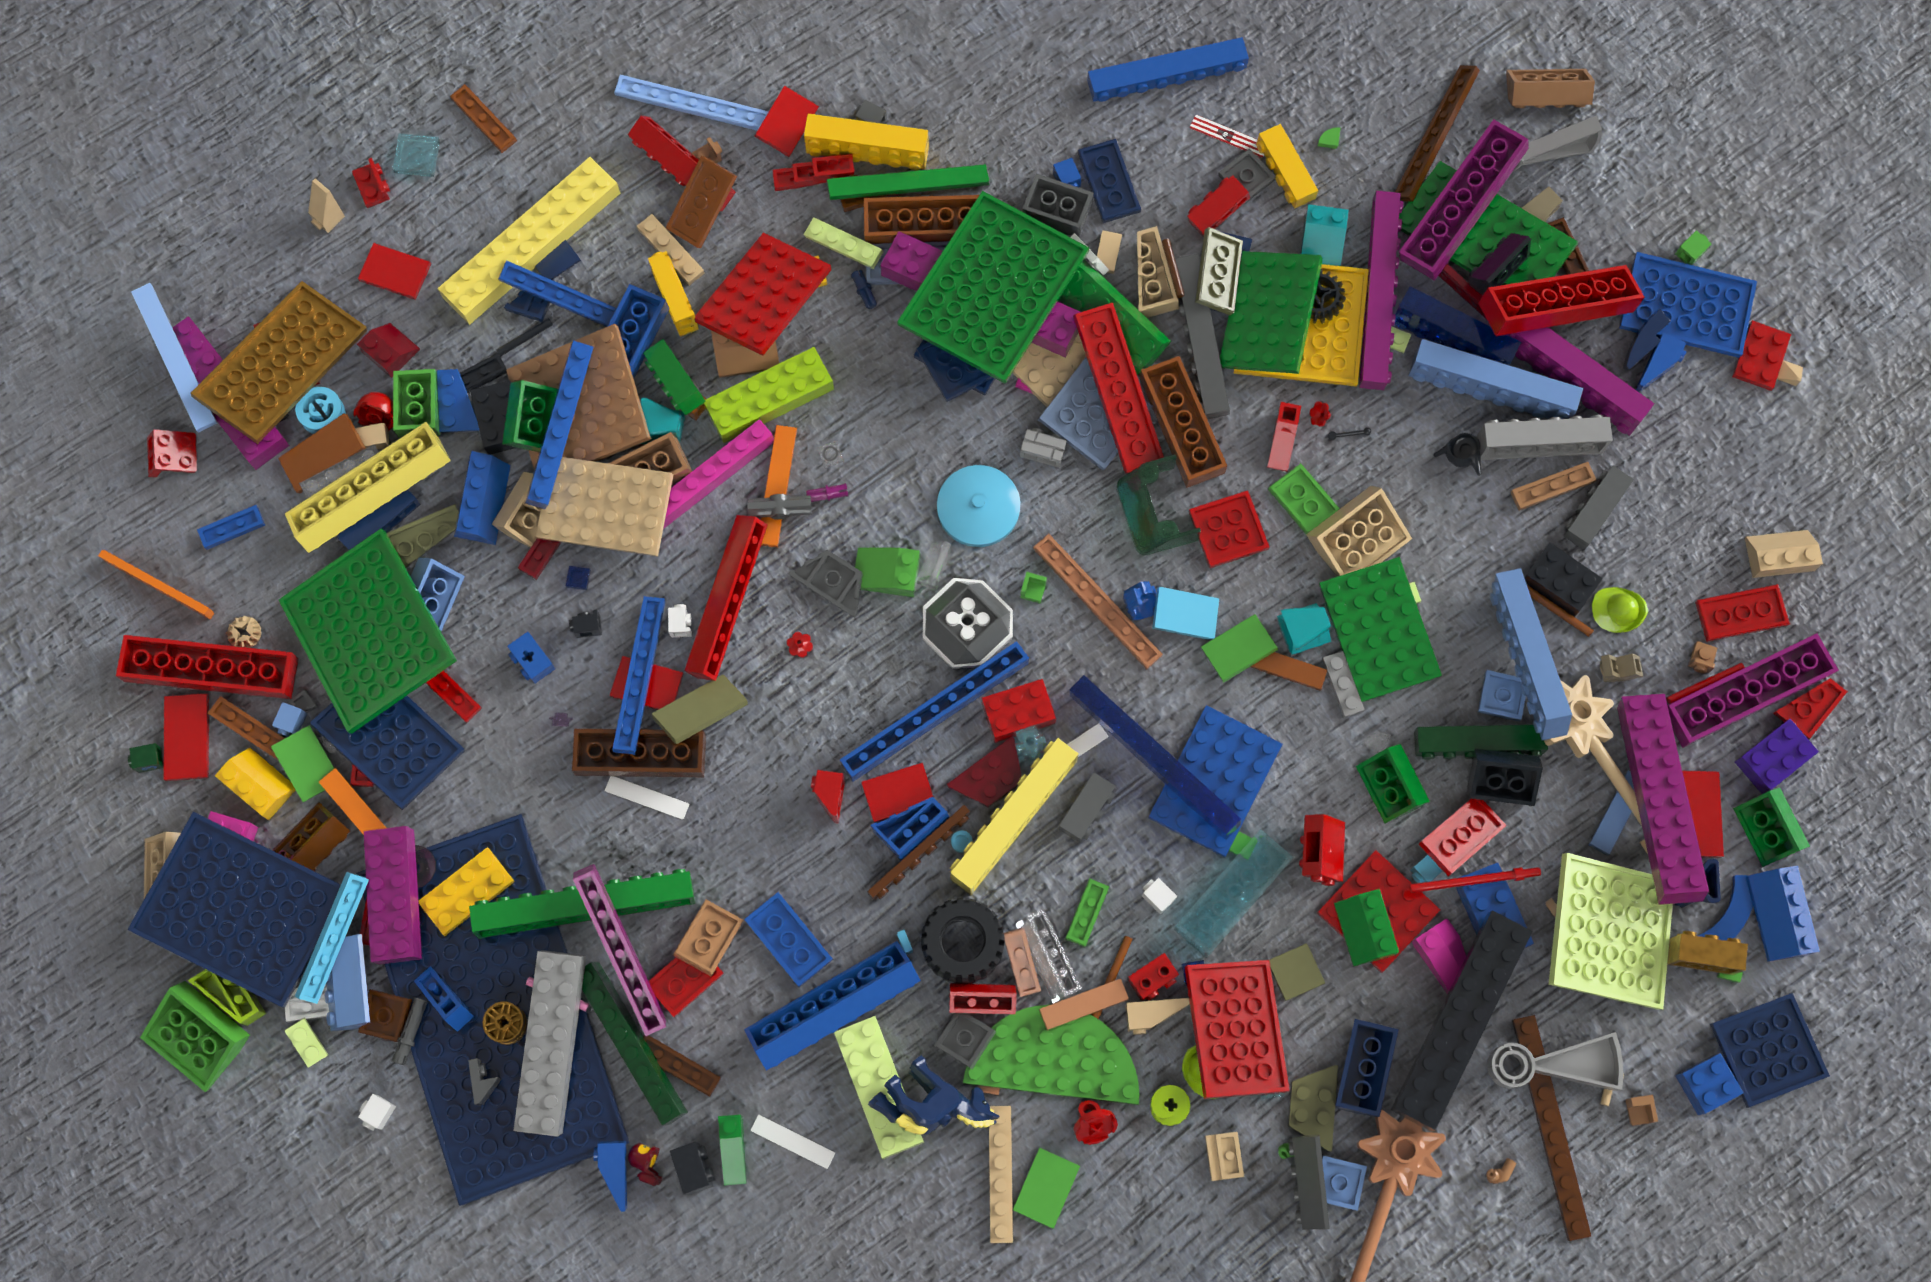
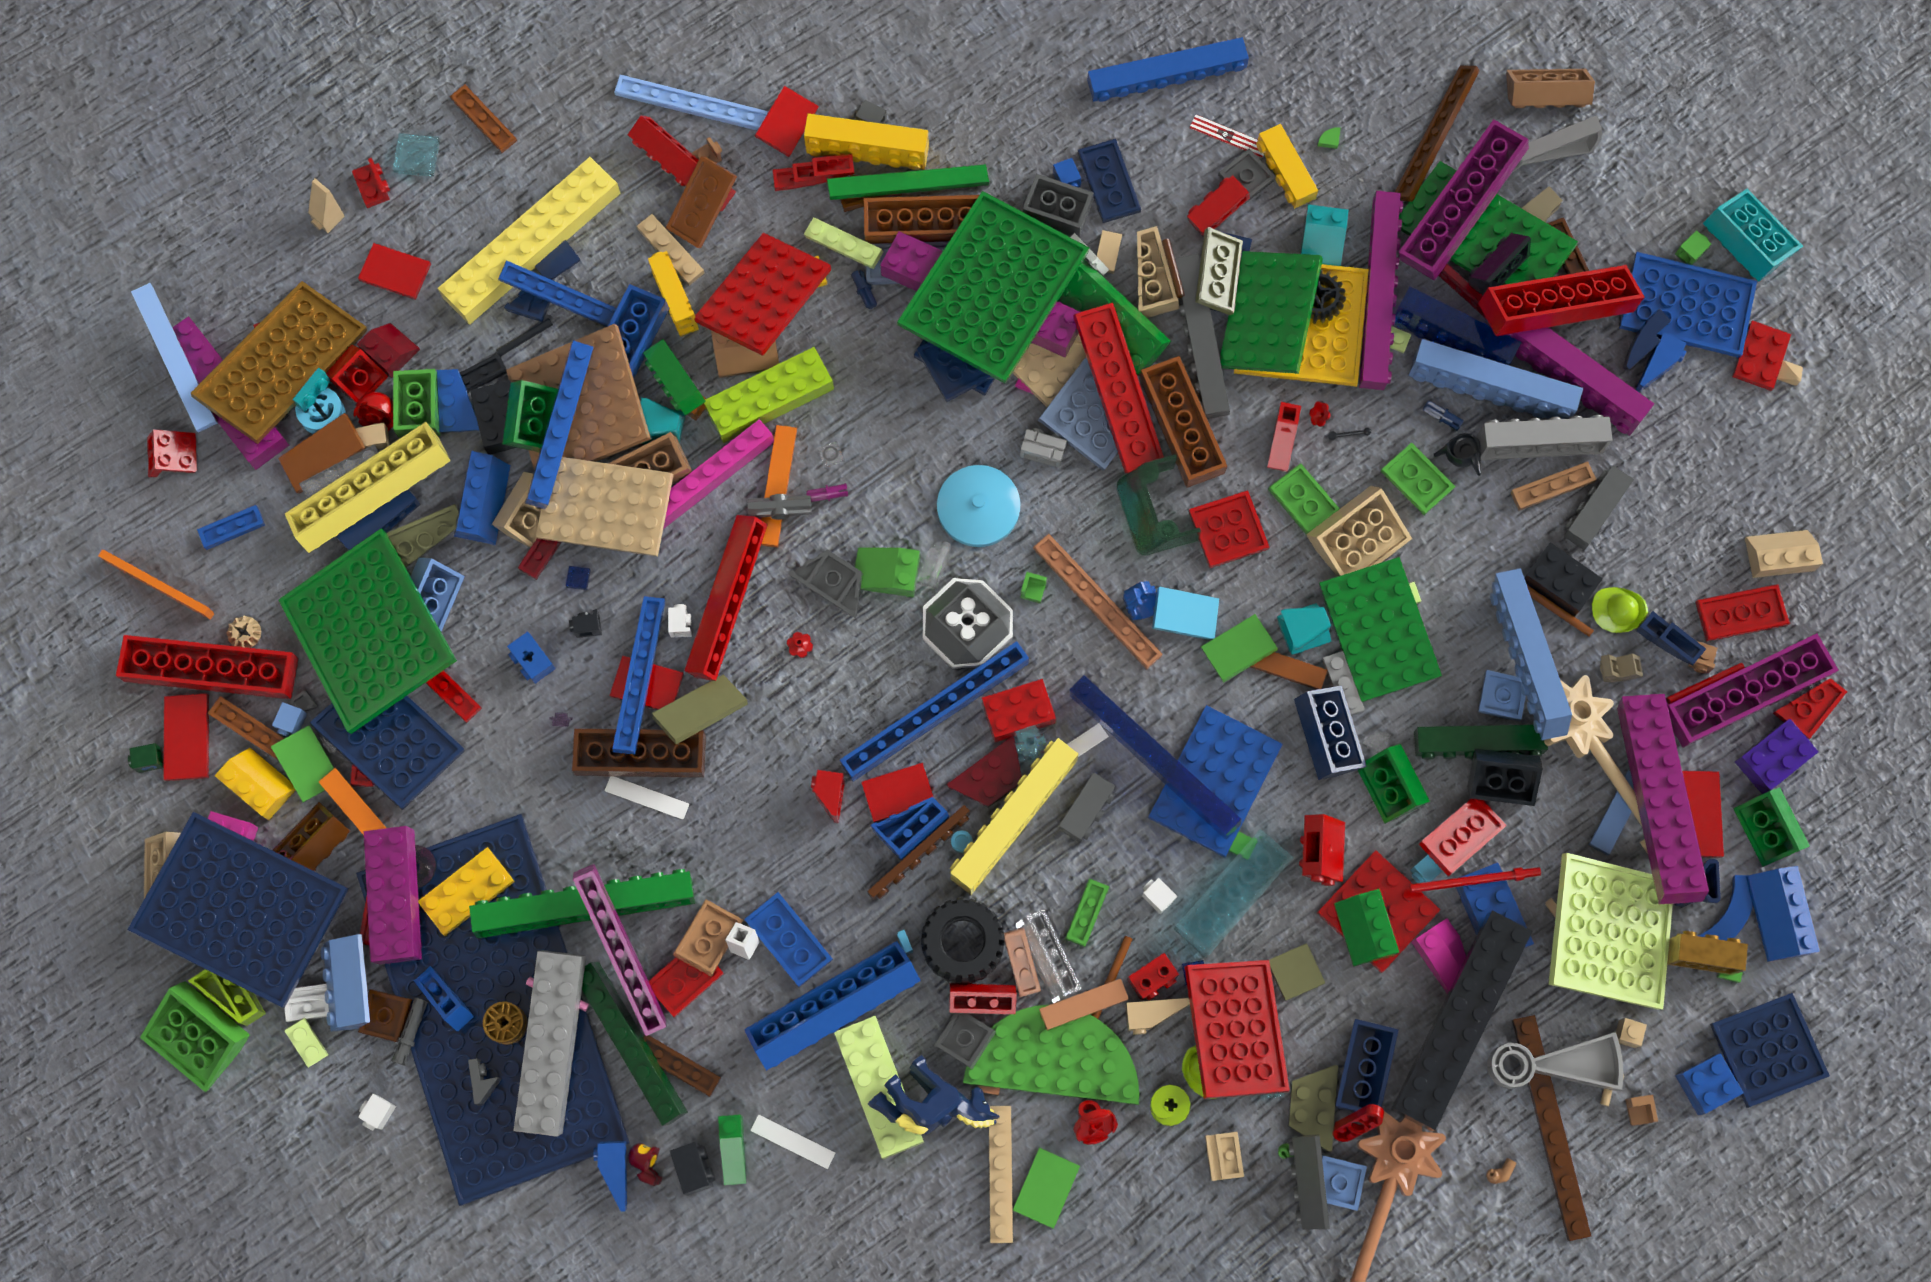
(307, 395): none -> teal plate
(331, 937): medium azure plate -> none
(356, 374): none -> red slope
(742, 940): none -> white brick
(1330, 732): none -> dark blue slope
(1362, 1116): none -> red beam
(1418, 479): none -> bright green plate
(1443, 415): none -> dark blue axle
(1630, 1032): none -> tan brick
(1671, 638): none -> dark blue slope
(1752, 234): none -> teal slope

